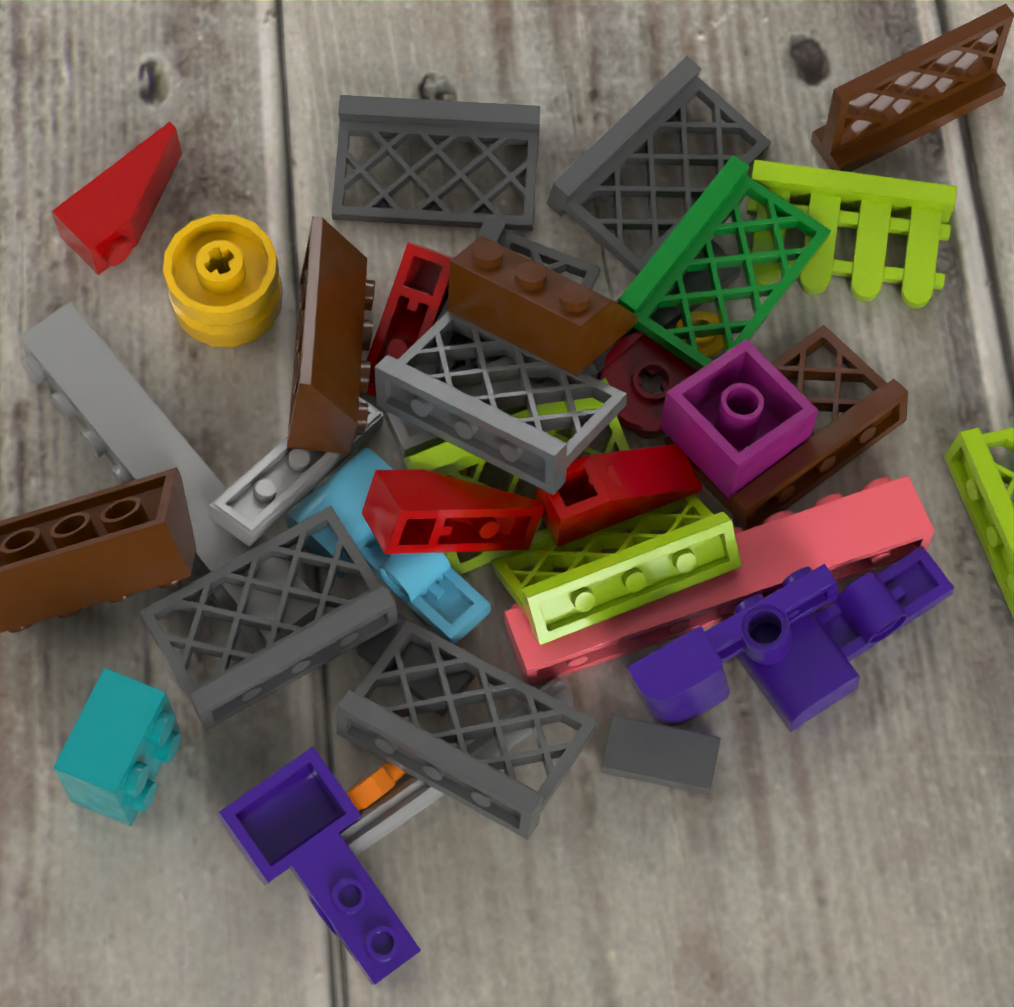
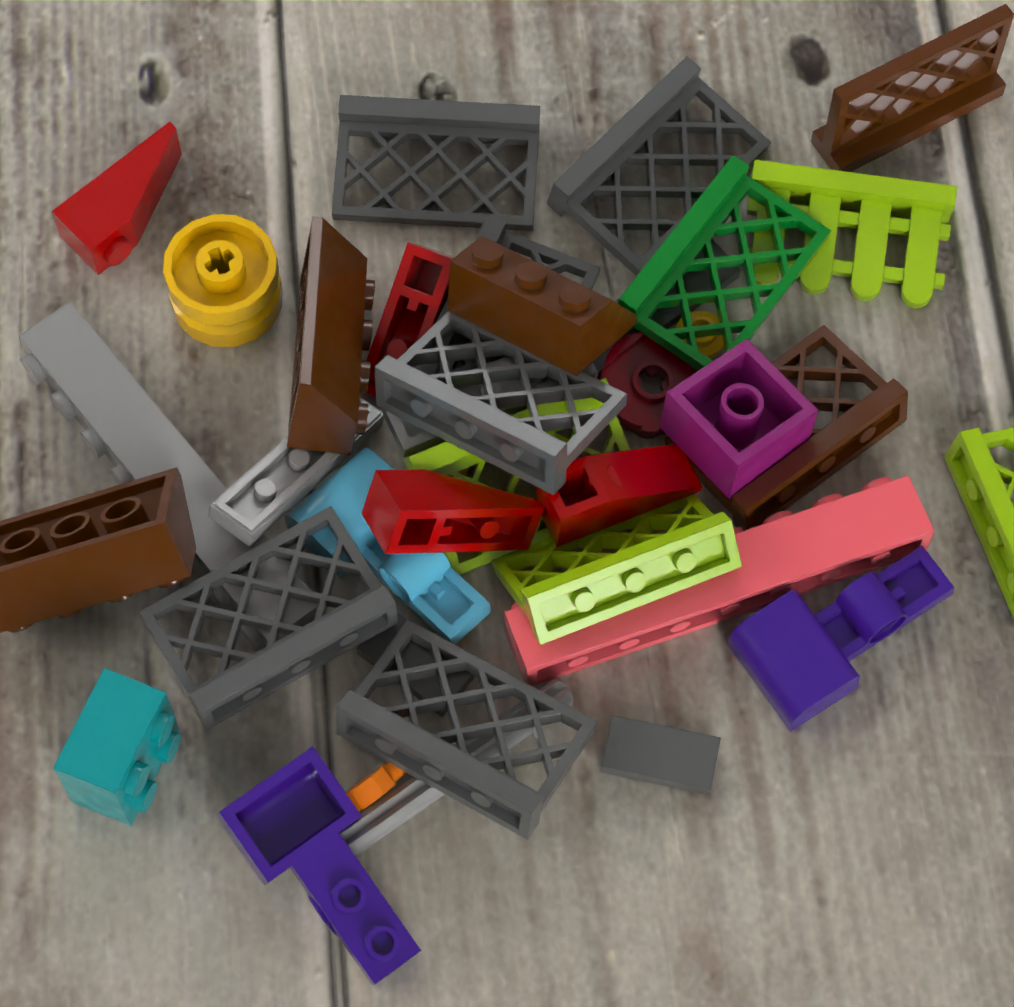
(689, 672): dark purple plate -> none

